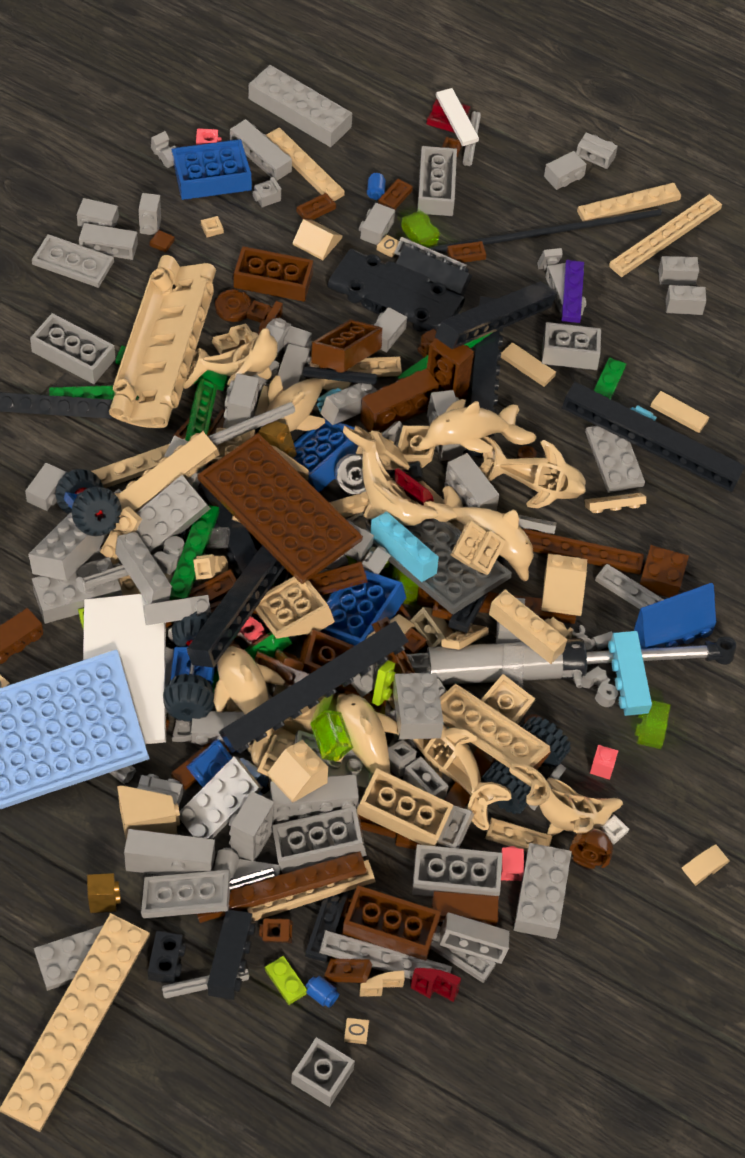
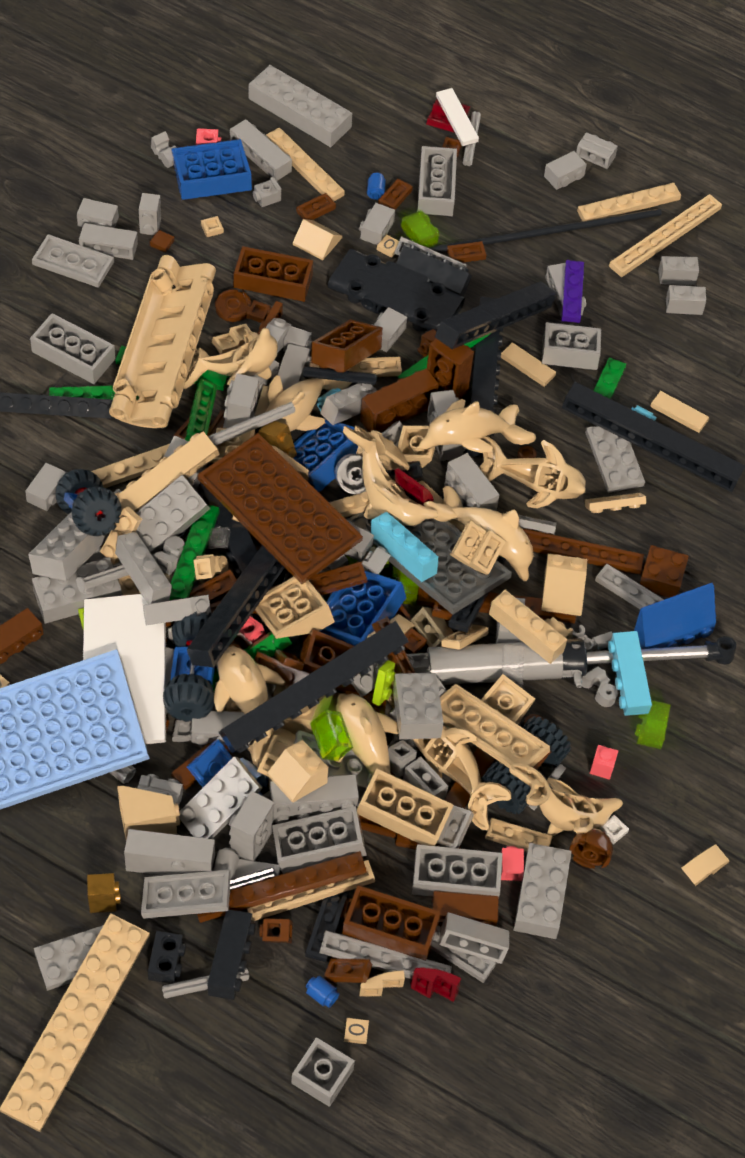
(286, 980): lime plate -> none
(549, 257): light grey plate -> none

